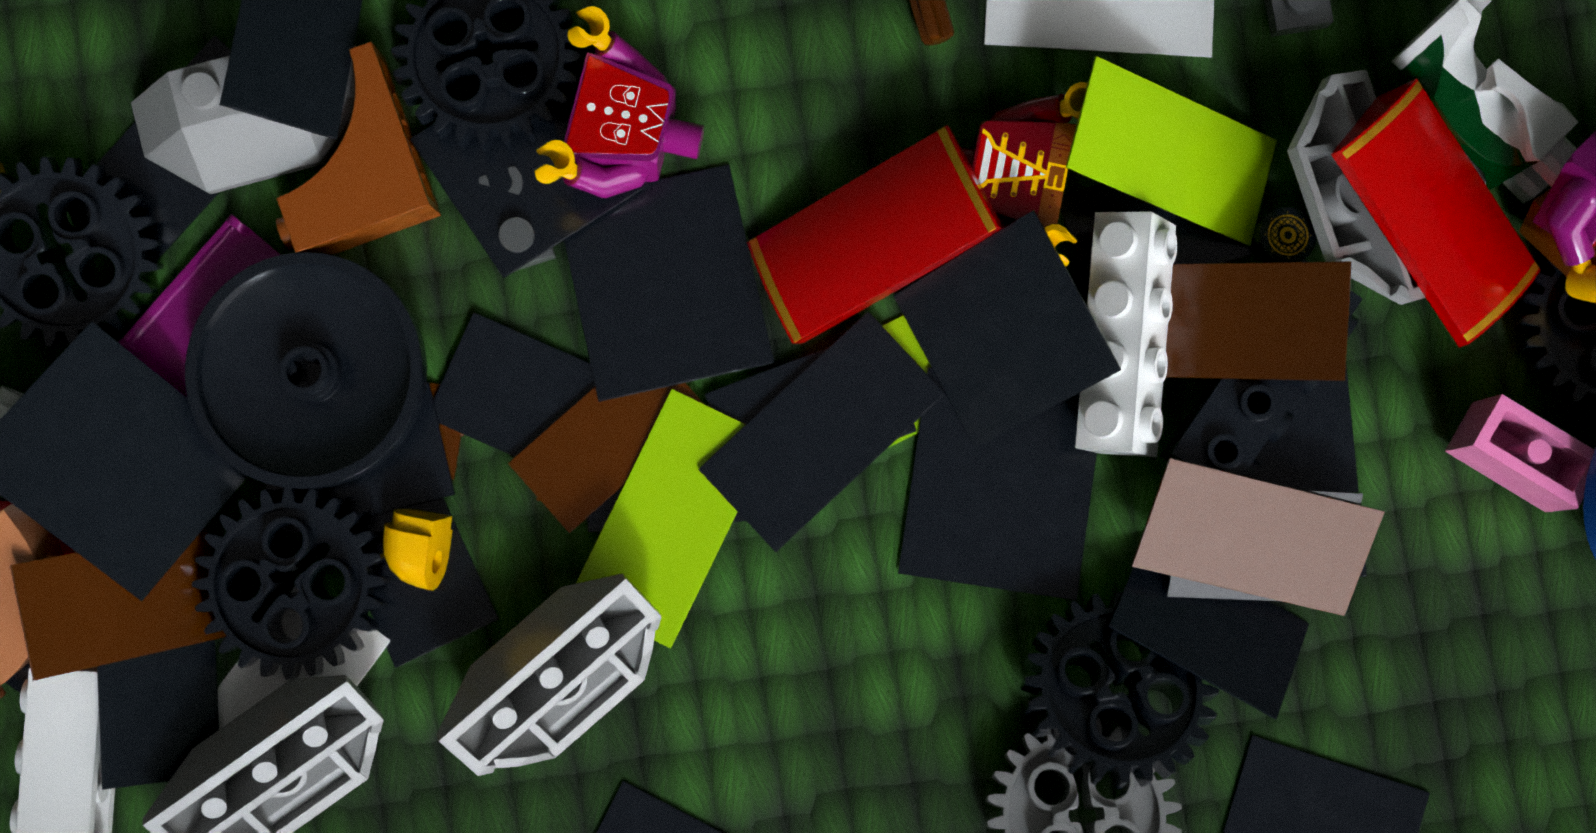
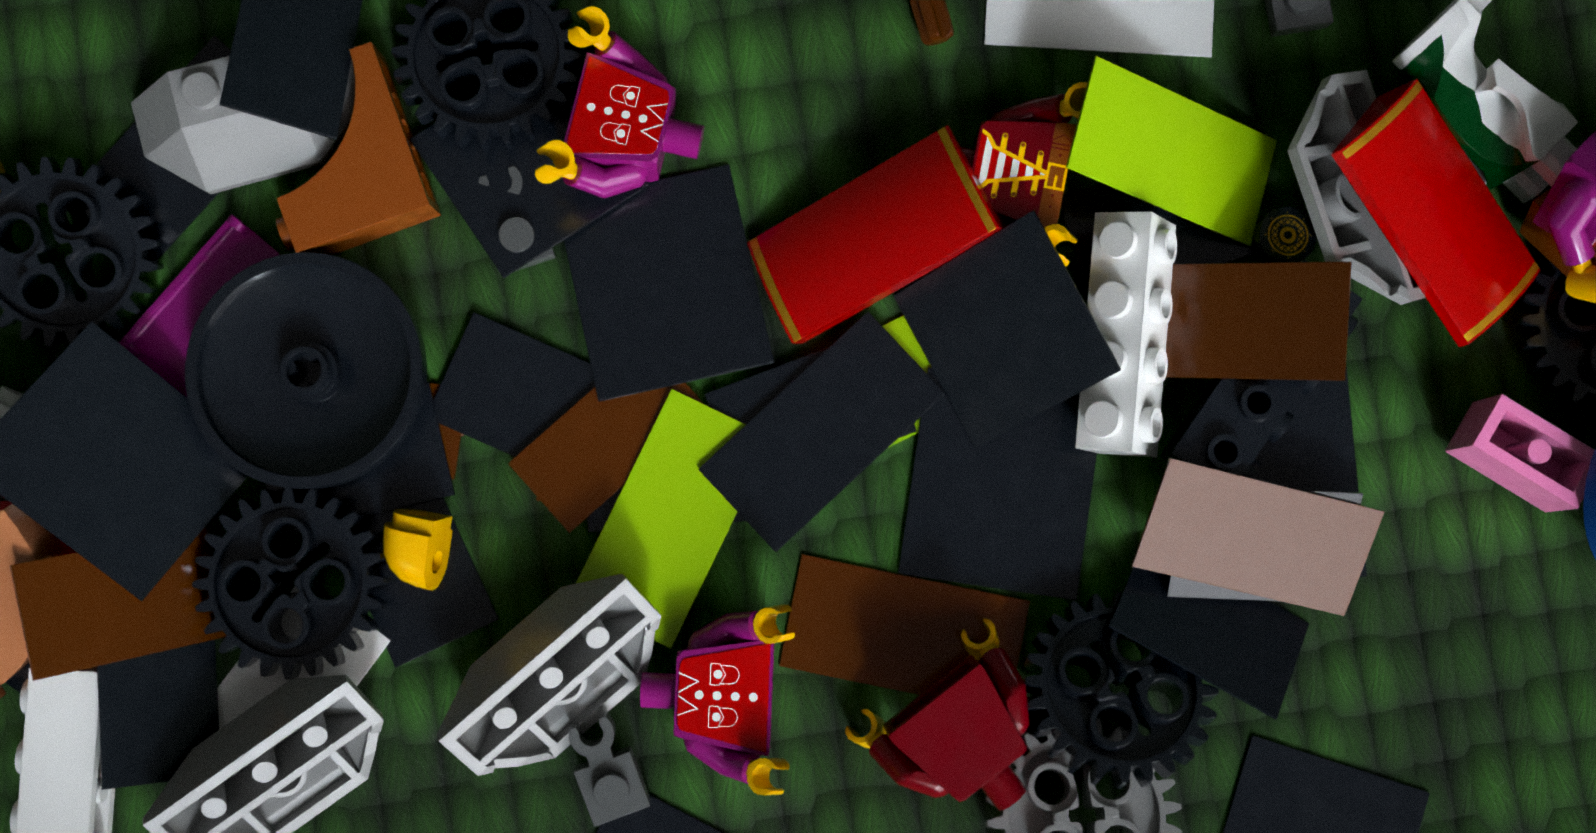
(609, 778): none -> dark grey plate
(725, 695): none -> torso
(890, 625): none -> reddish brown piece
(958, 730): none -> dark red torso

